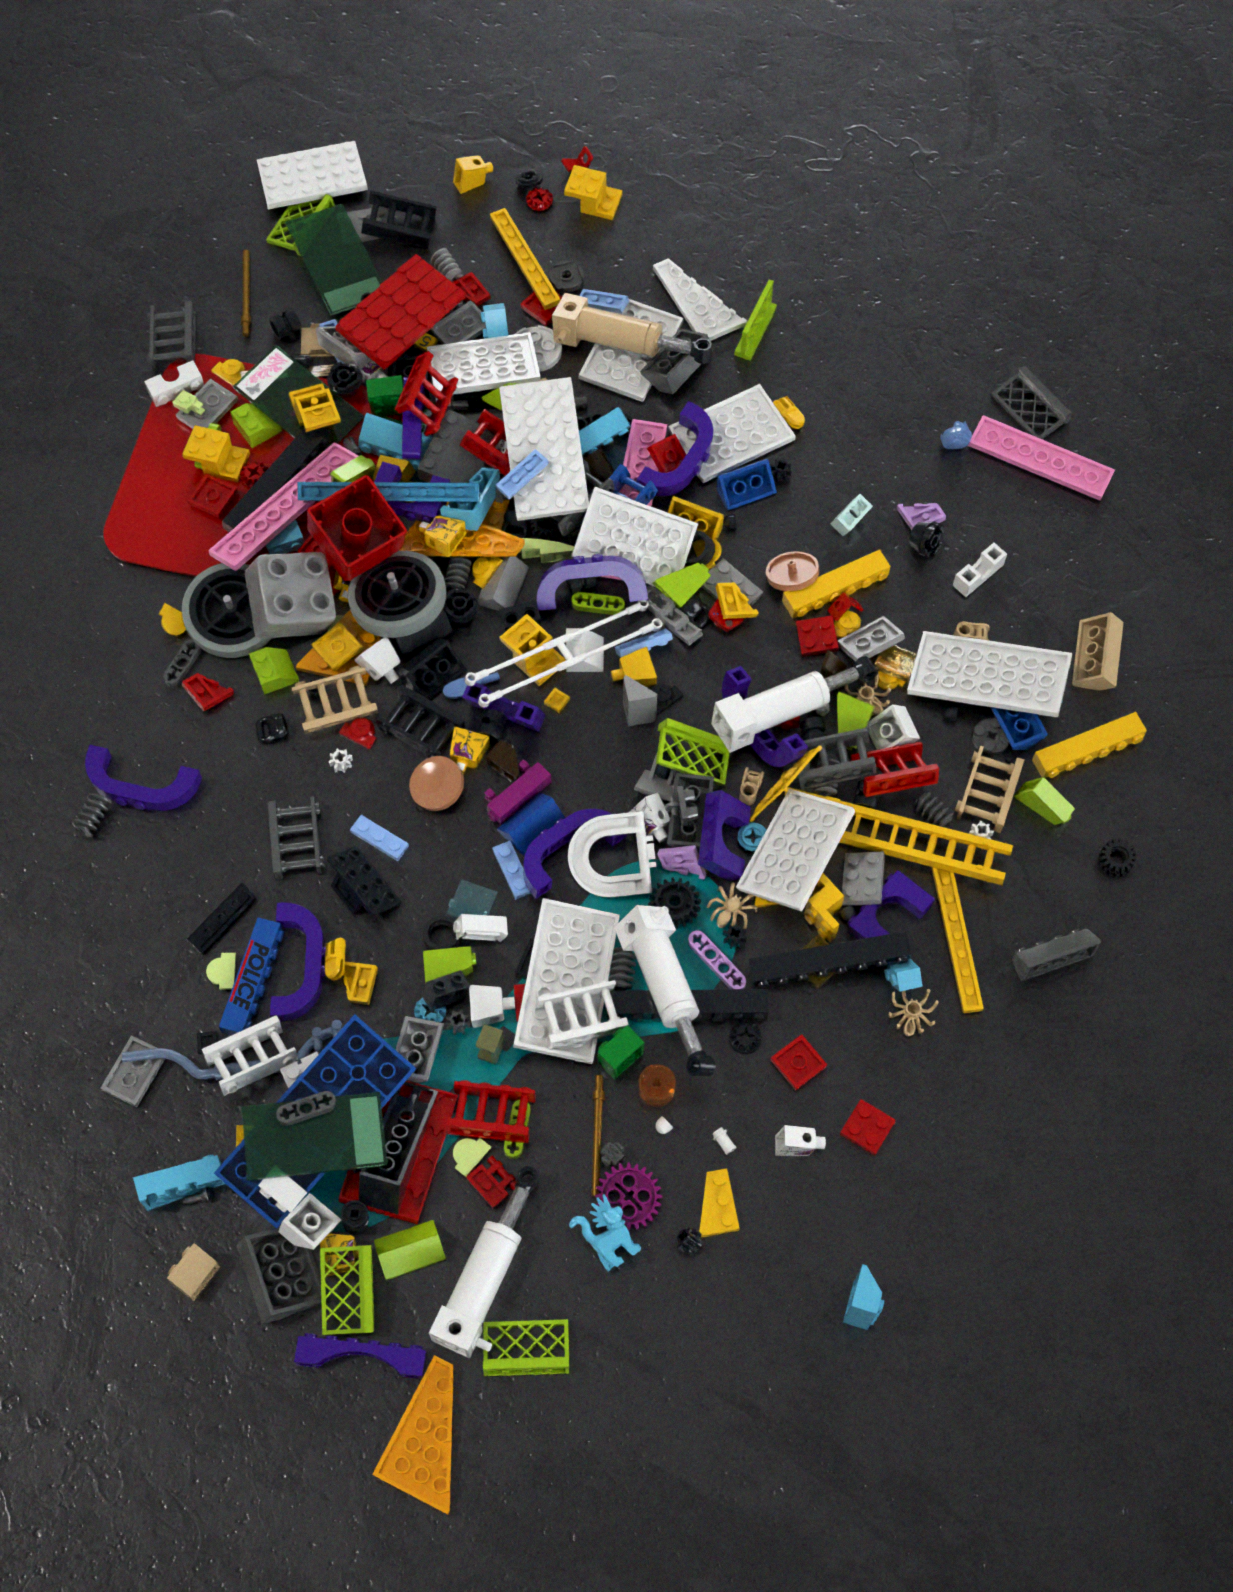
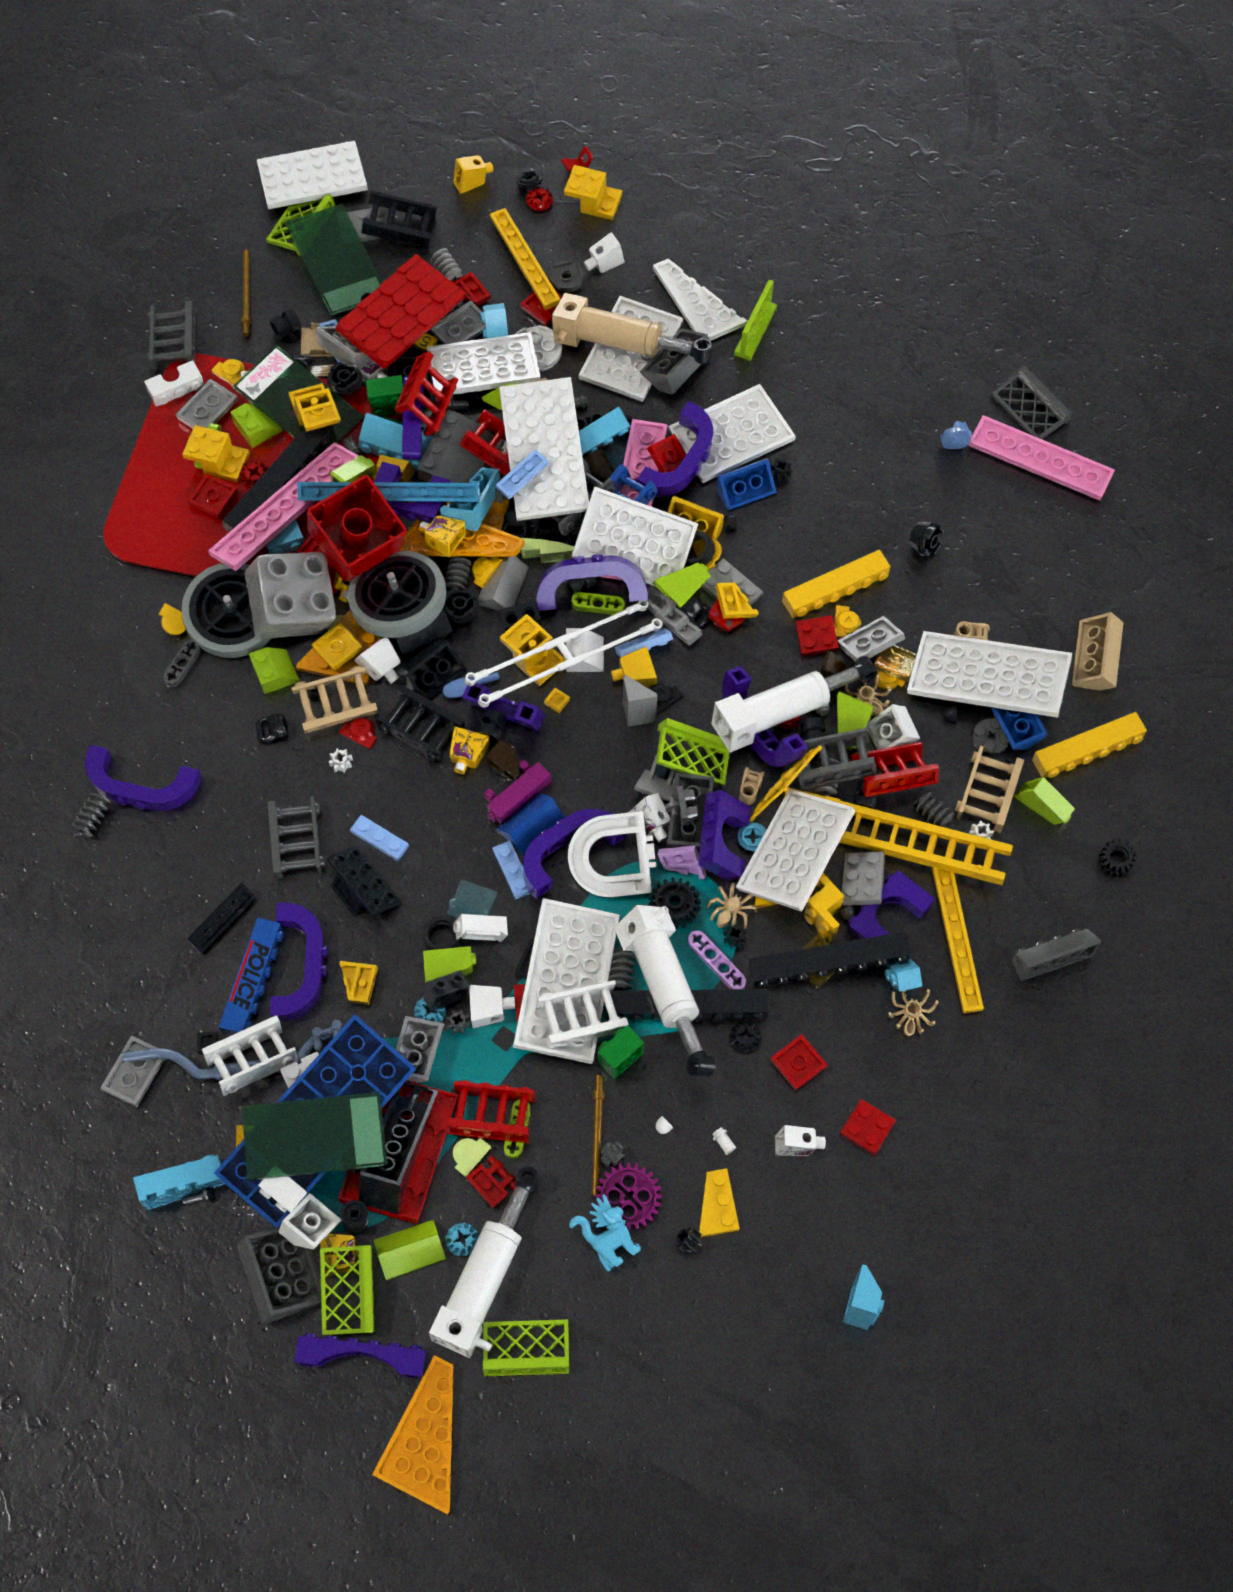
(188, 402): yellowish green plate -> none
(193, 1271): tan slope -> none
(206, 691): red wing -> none
(222, 971): yellowish green piece -> none
(322, 1108): dark grey beam -> none
(335, 958): yellow arm -> none
(436, 783): nougat piece -> none
(458, 1248): none -> medium azure gear
(490, 1044): olive panel -> none
(605, 254): none -> white torso
(605, 301): light blue plate -> none
(659, 1076): clear orange wheel -> none
(790, 412): yellow arm -> none
(792, 571): piece -> none
(842, 604): red bracket -> none
(851, 515): light aqua brick -> none
(921, 512): lavender wing -> none
(973, 576): white arch -> none

